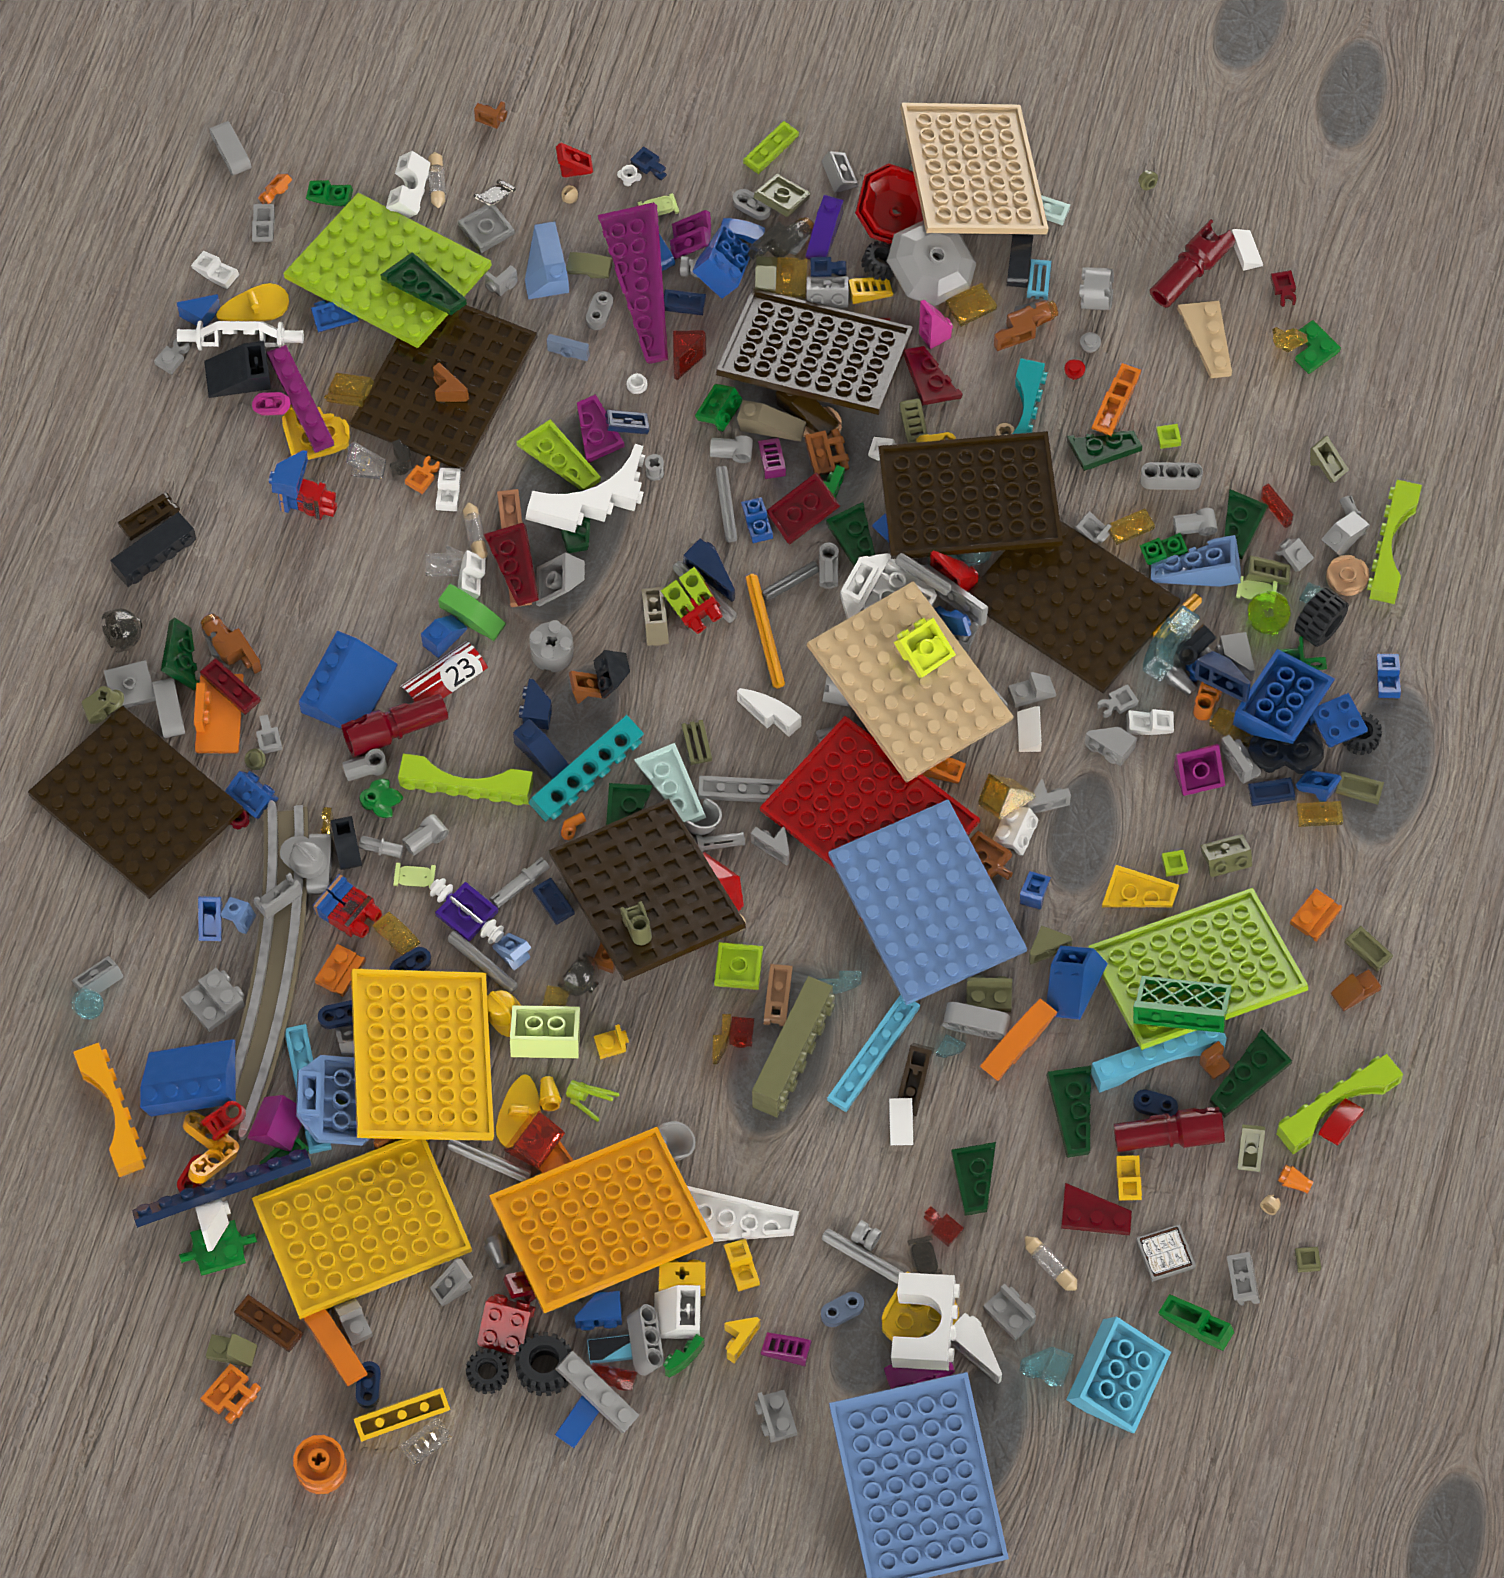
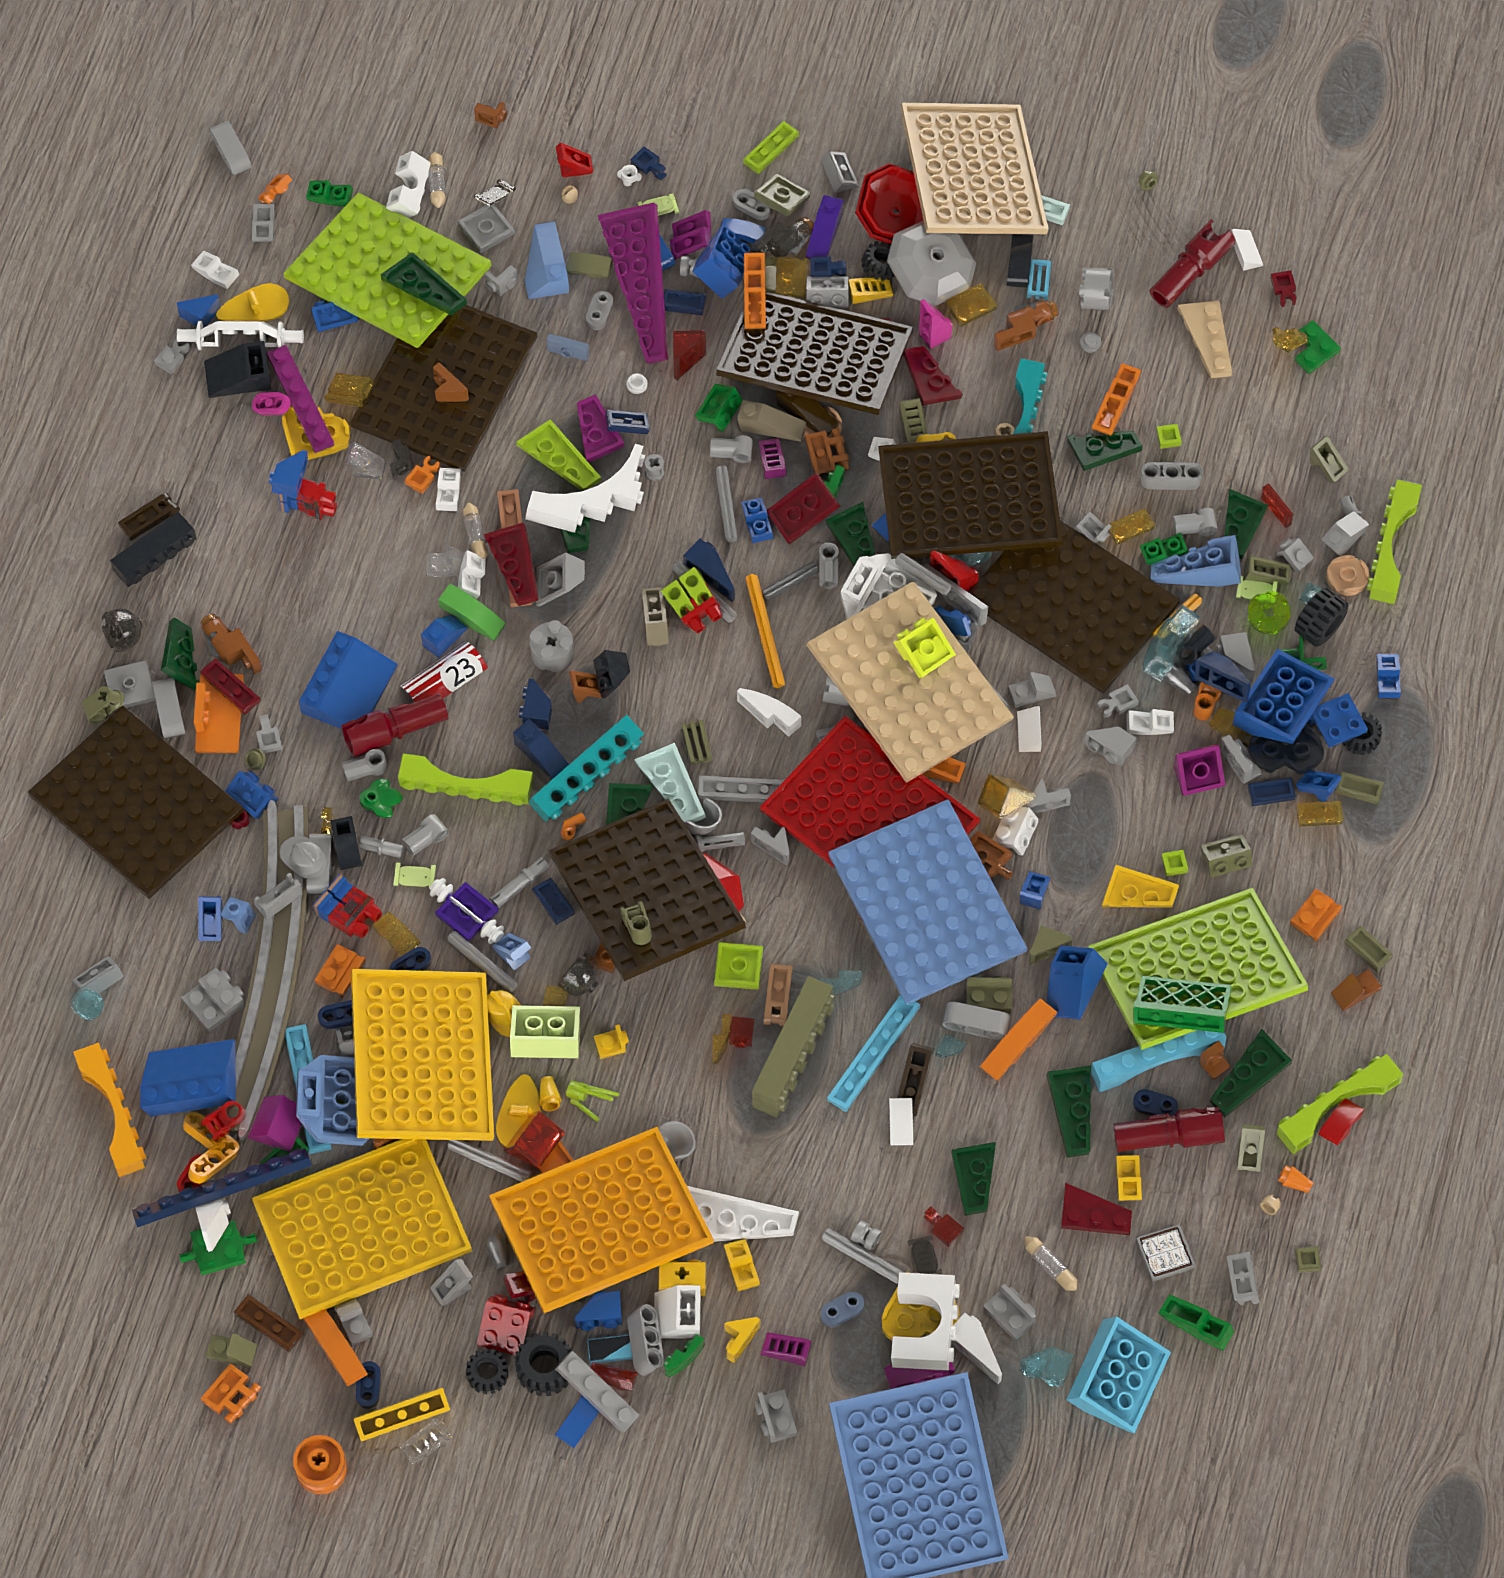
(754, 291): none -> orange slope
(1074, 369): red plate -> none

